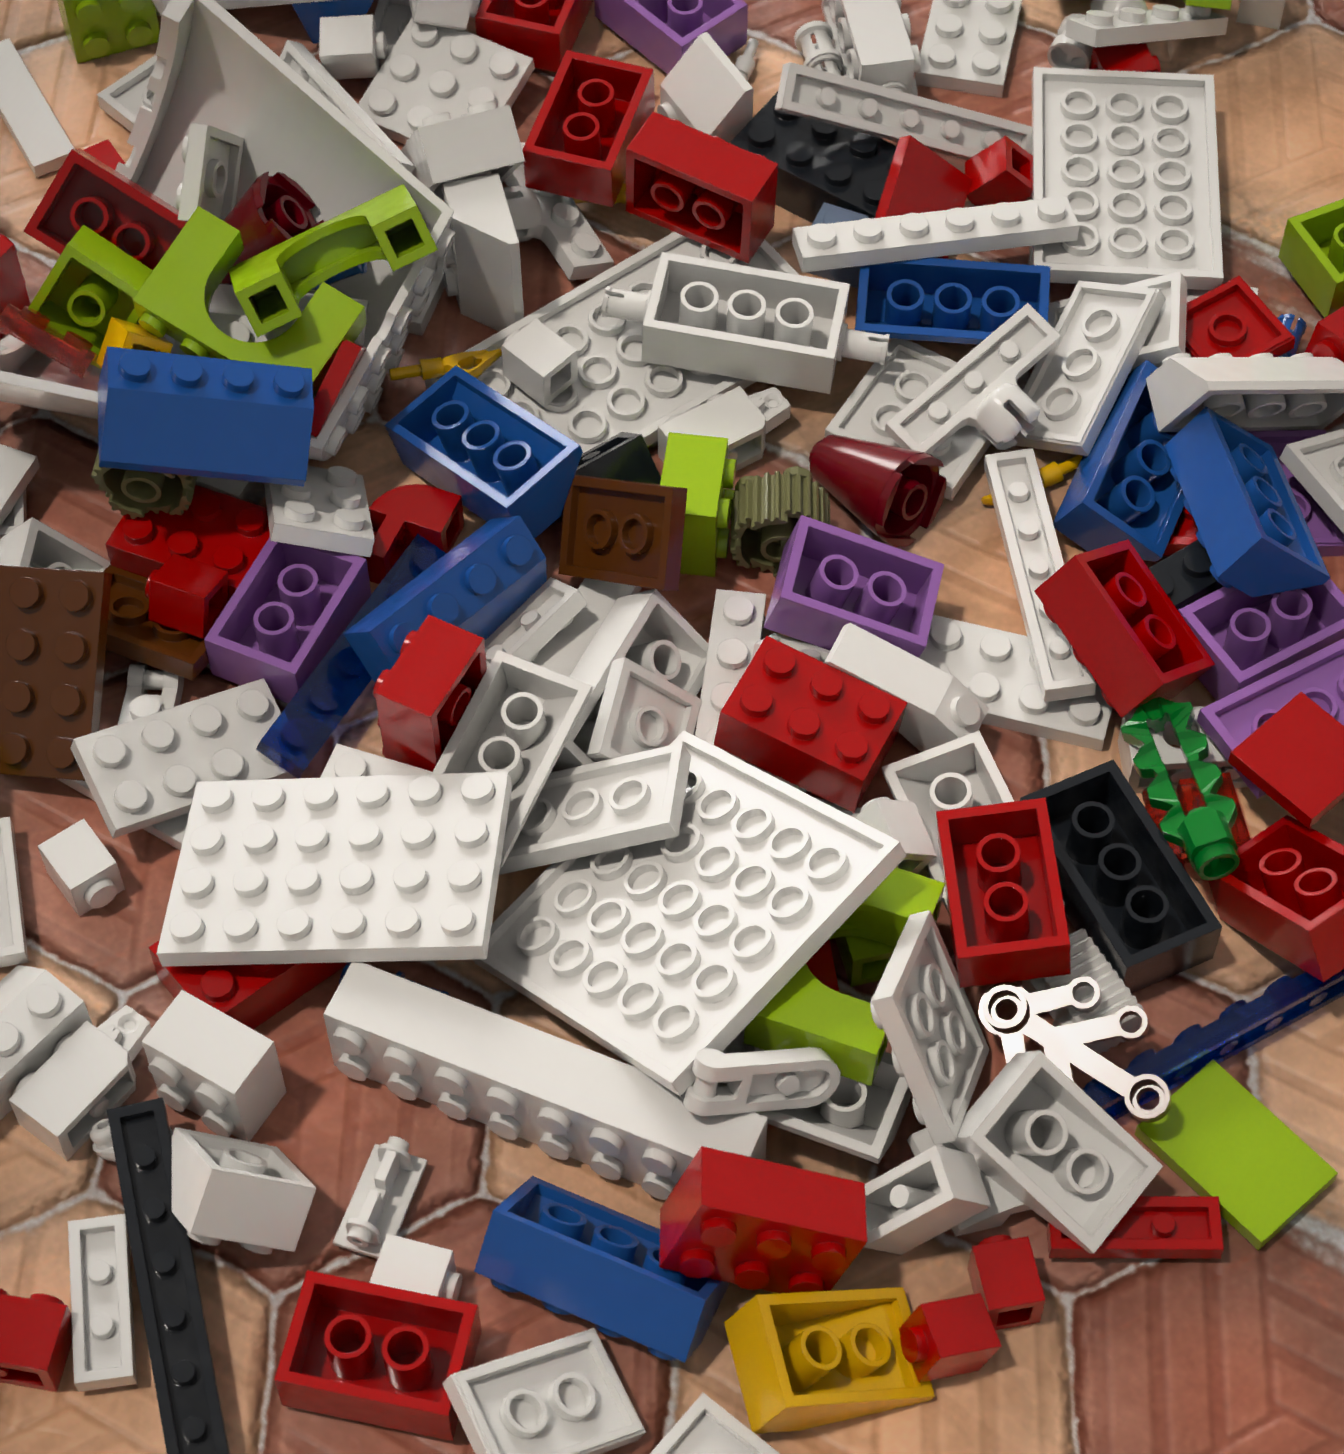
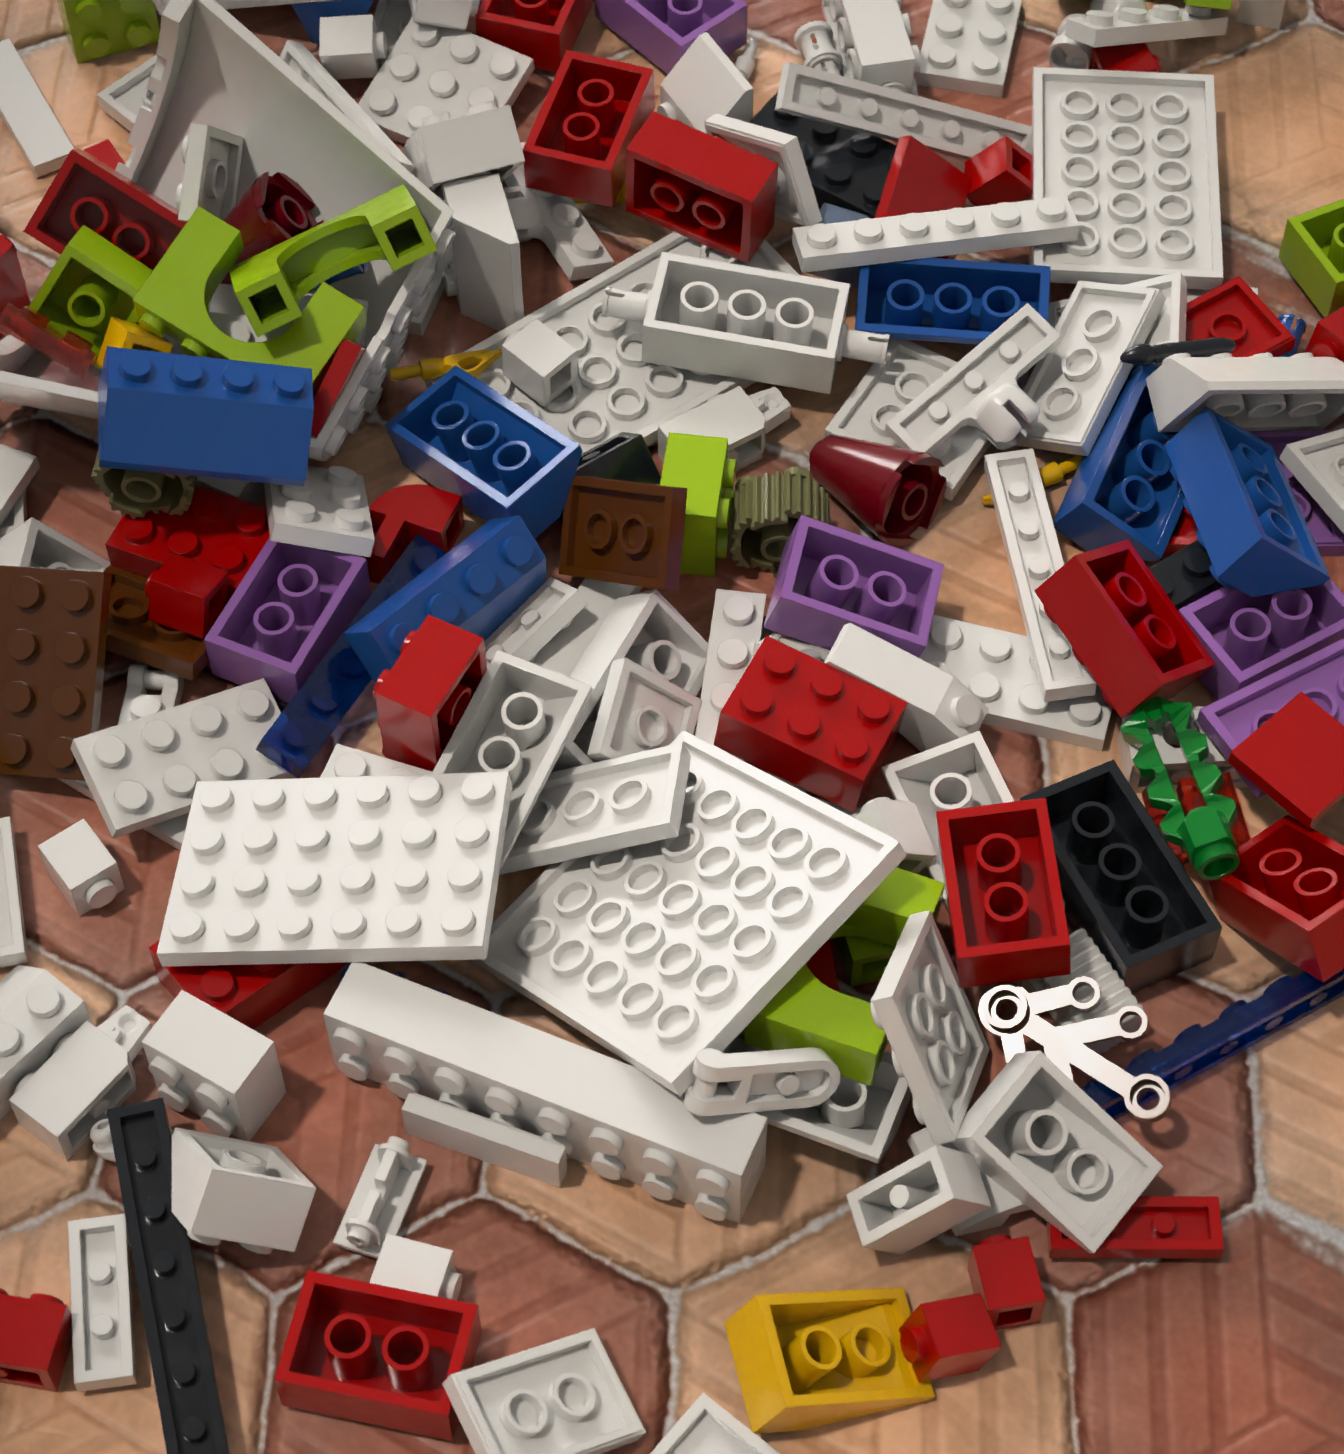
(485, 1139): none -> white tile
(597, 1268): blue slope -> none
(761, 1224): red brick -> none
(794, 189): none -> white tile
(1146, 354): none -> black piece
(1237, 1150): lime tile -> none

